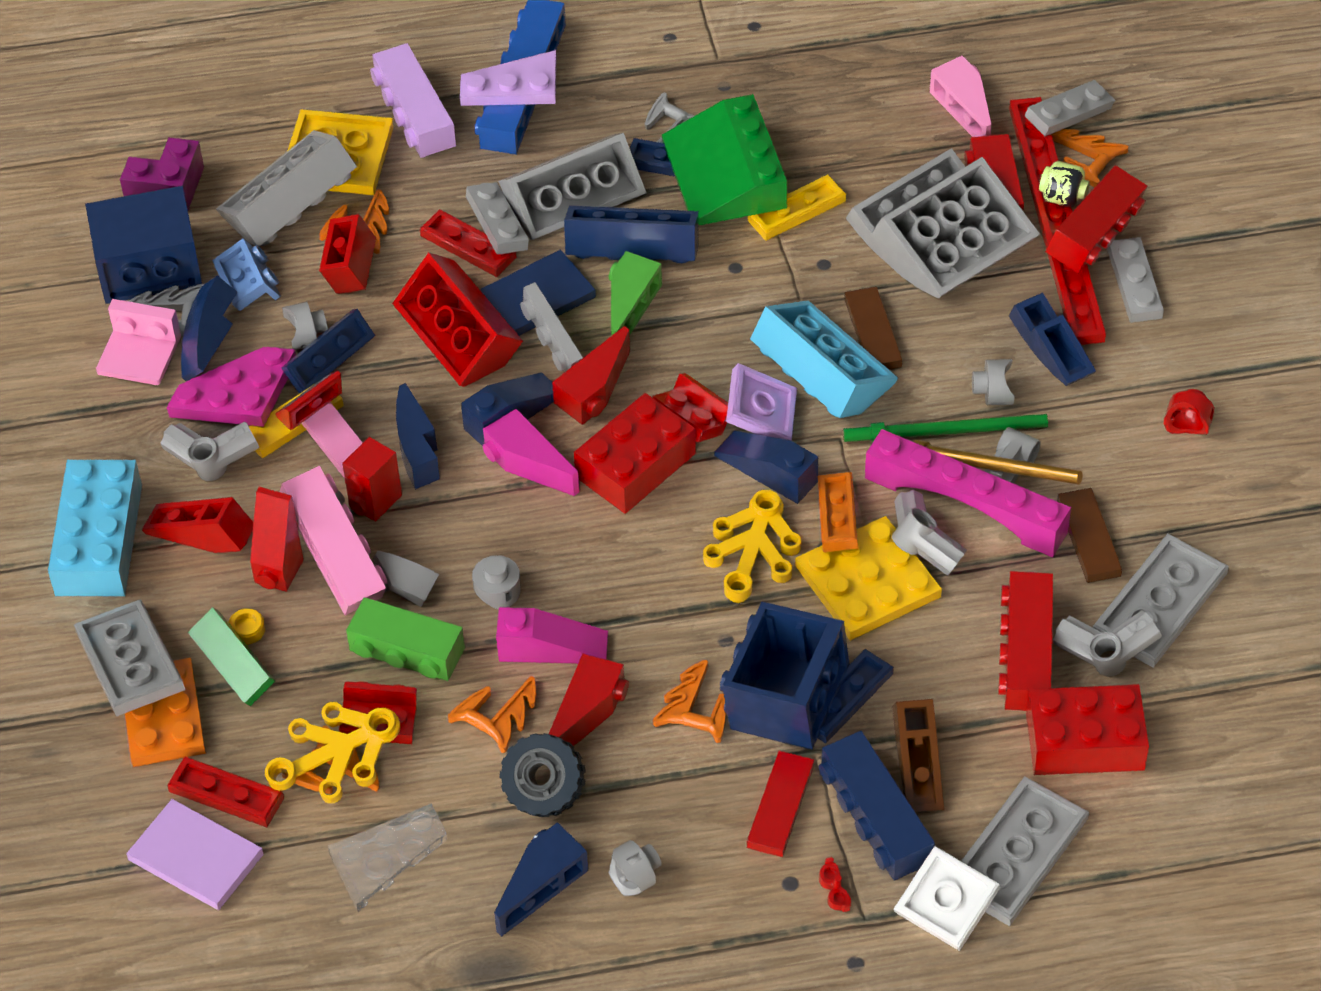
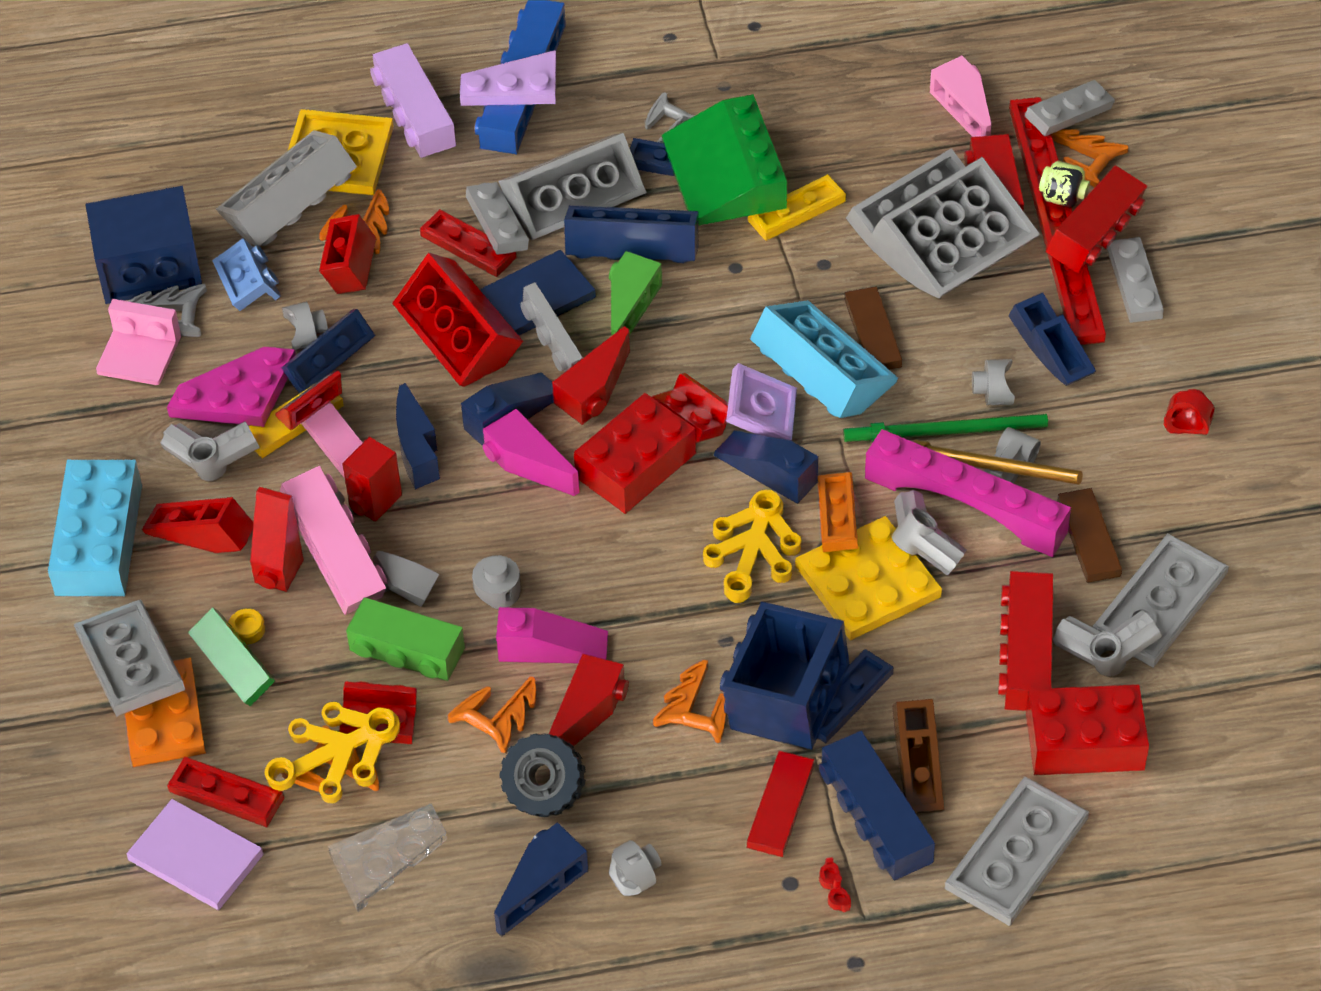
(178, 166): magenta brick -> none
(205, 326): dark blue slope -> none
(947, 898): white tile -> none

